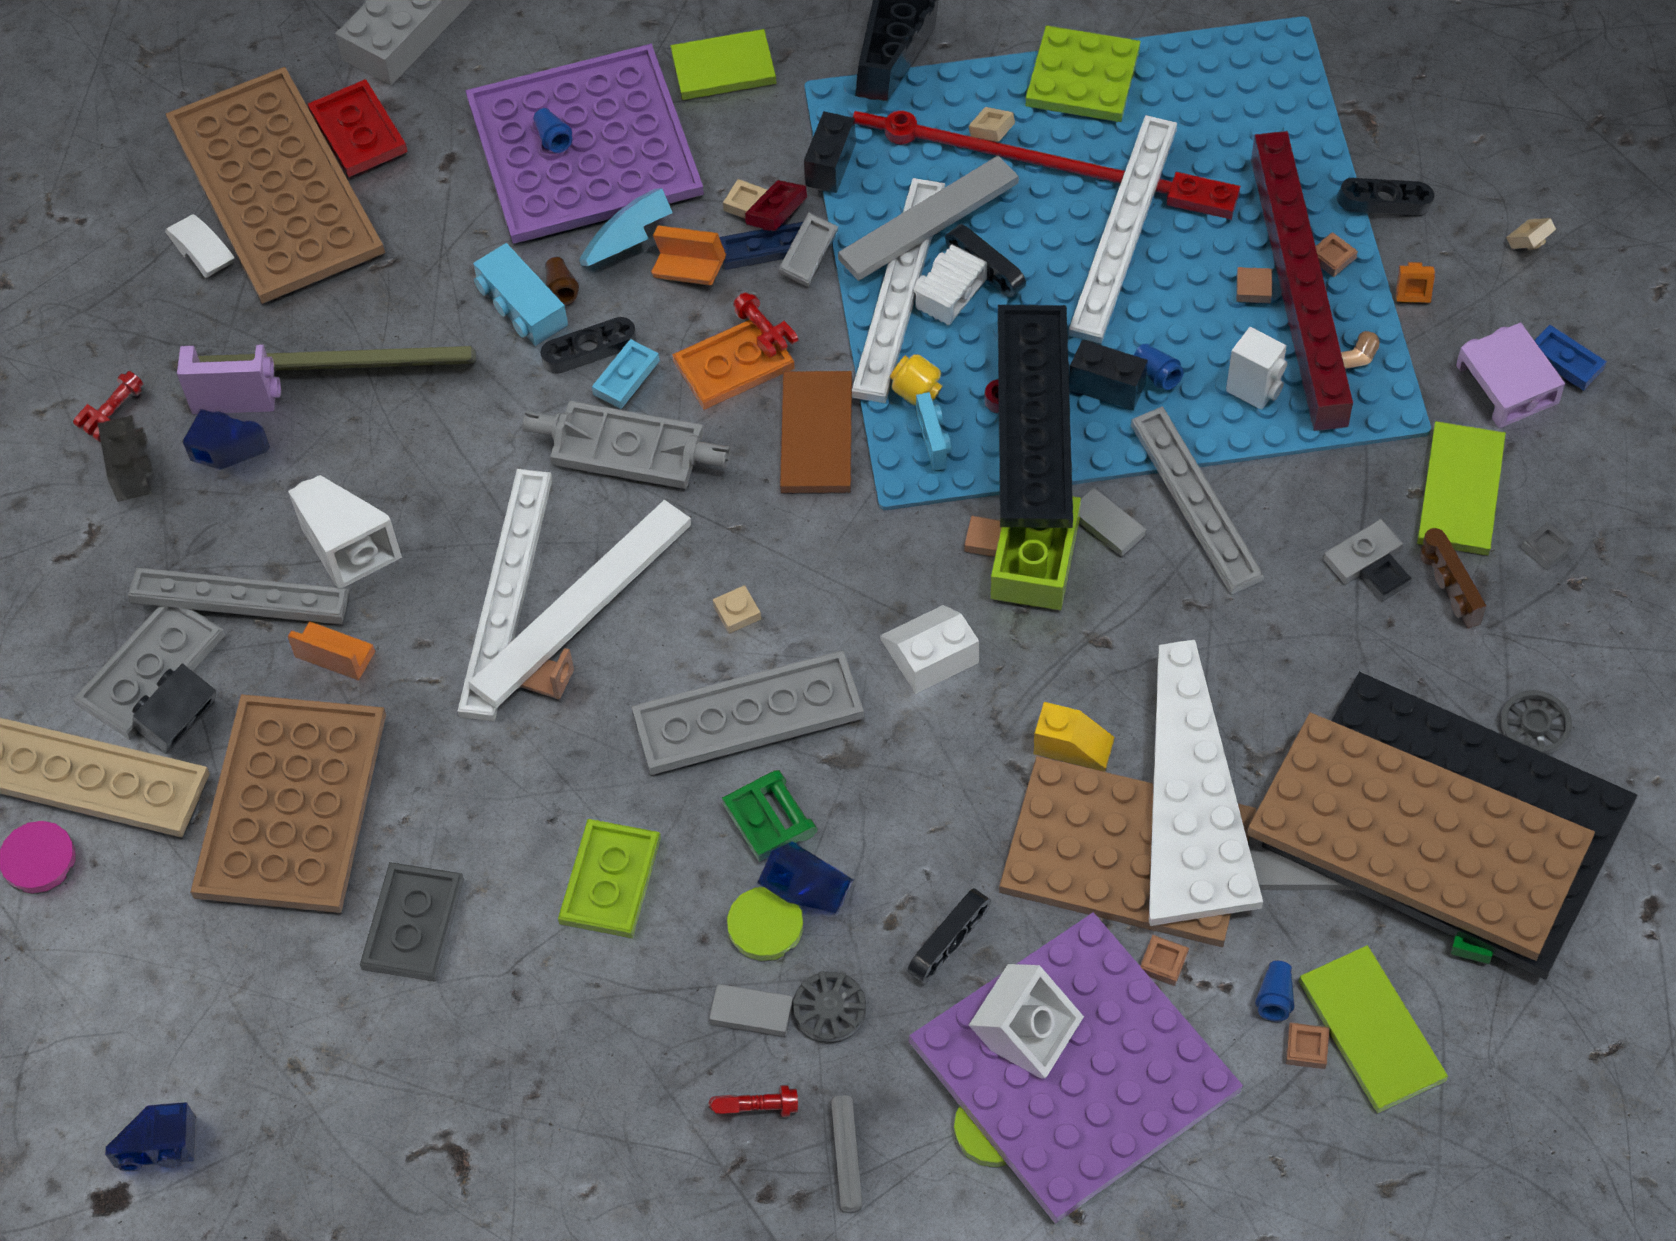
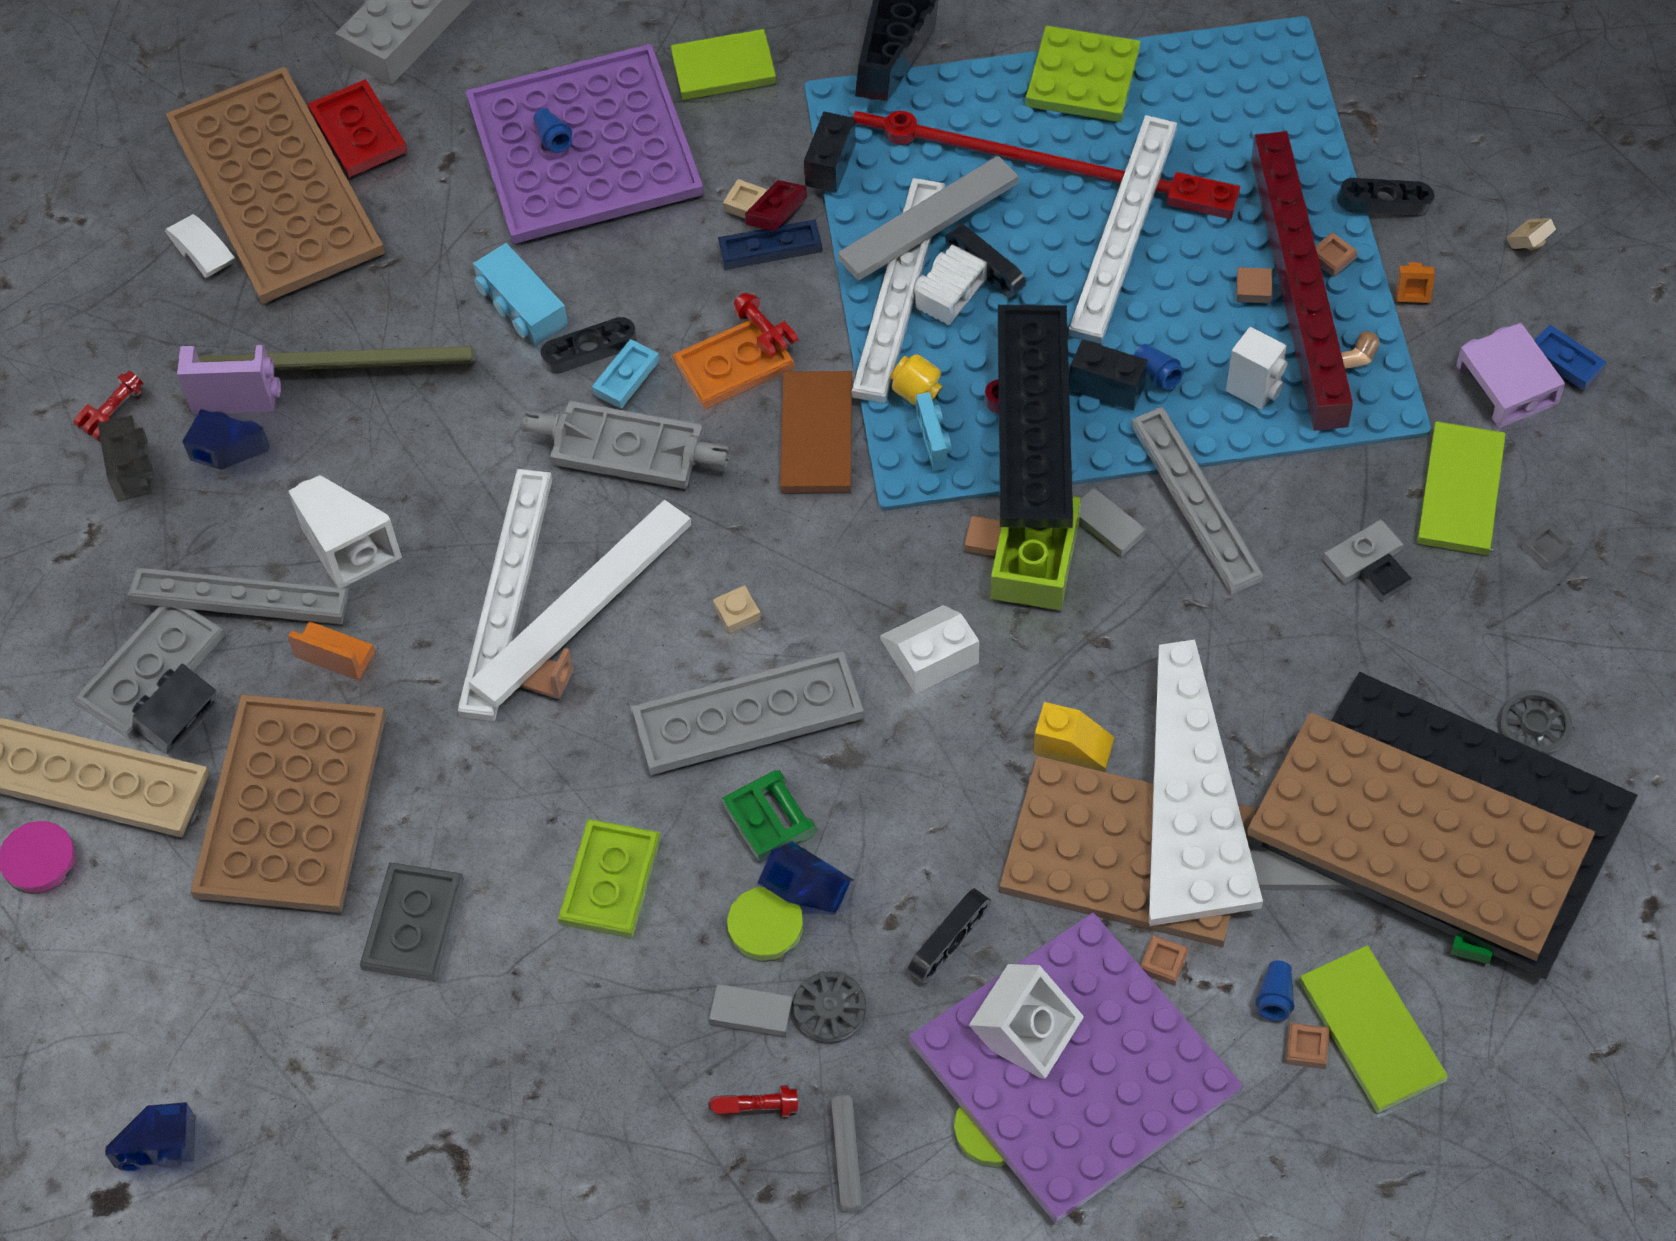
(561, 280): reddish brown cone -> none
(626, 227): medium azure slope -> none
(688, 255): orange panel -> none
(808, 249): light grey tile -> none
(991, 124): tan plate -> none
(1452, 576): reddish brown plate -> none

